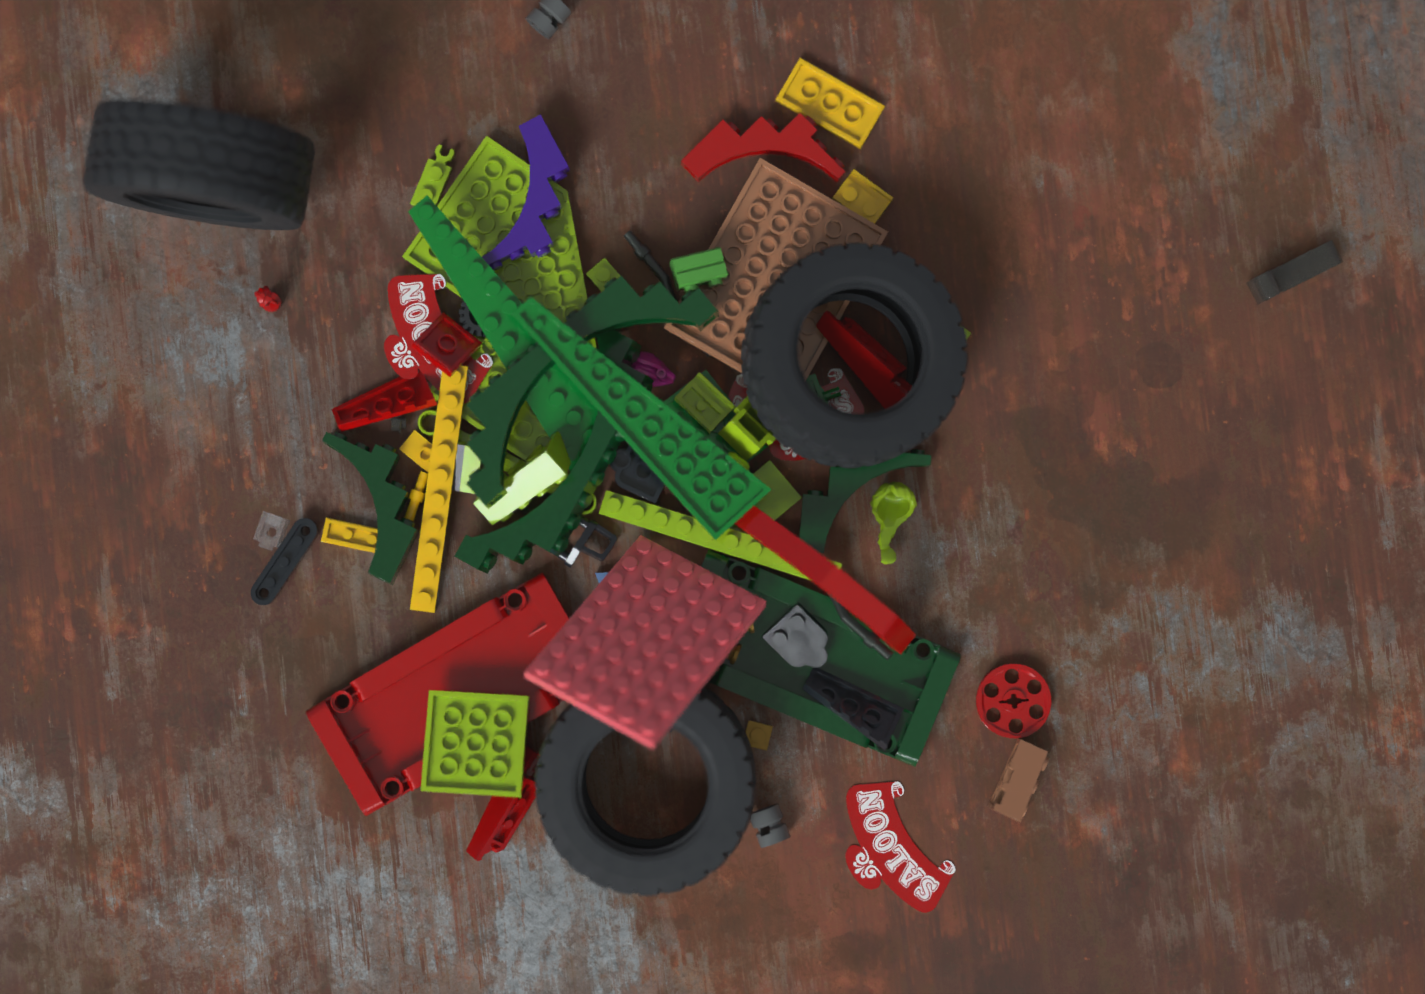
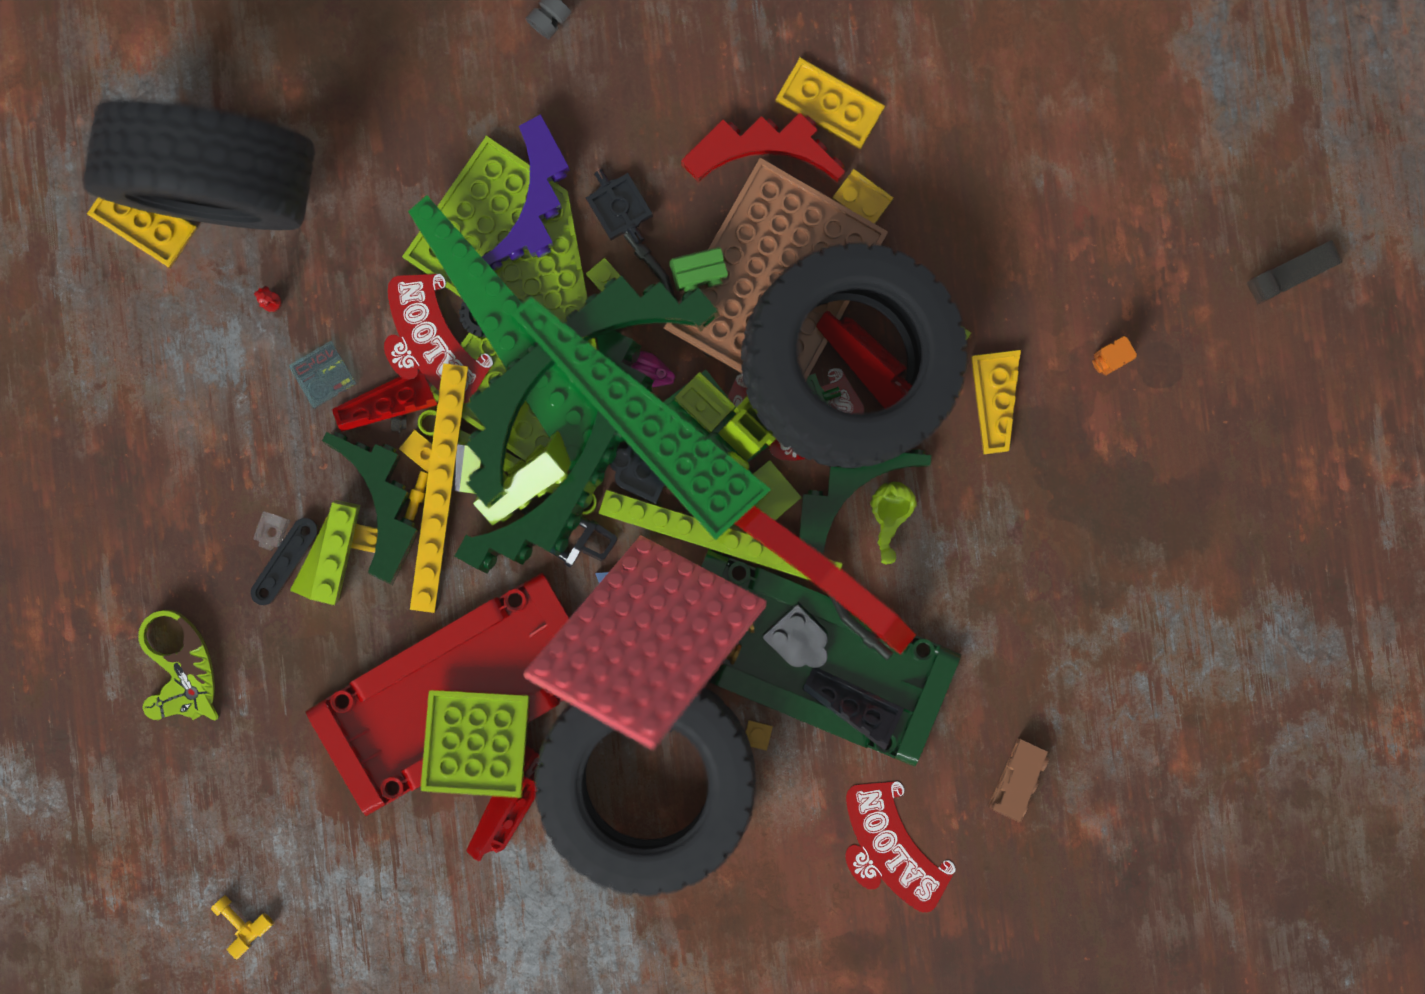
(153, 233): none -> yellow tile
(192, 680): none -> lime animal
(246, 931): none -> yellow bar
(322, 374): none -> clear light blue tile
(327, 561): none -> lime wedge
(434, 177): lime plate -> none
(446, 344): red plate -> none
(619, 206): none -> black plate
(769, 825): dark grey wheel -> none
(995, 390): none -> yellow wing
(1021, 711): red wedge -> none
(1114, 356): none -> orange brick

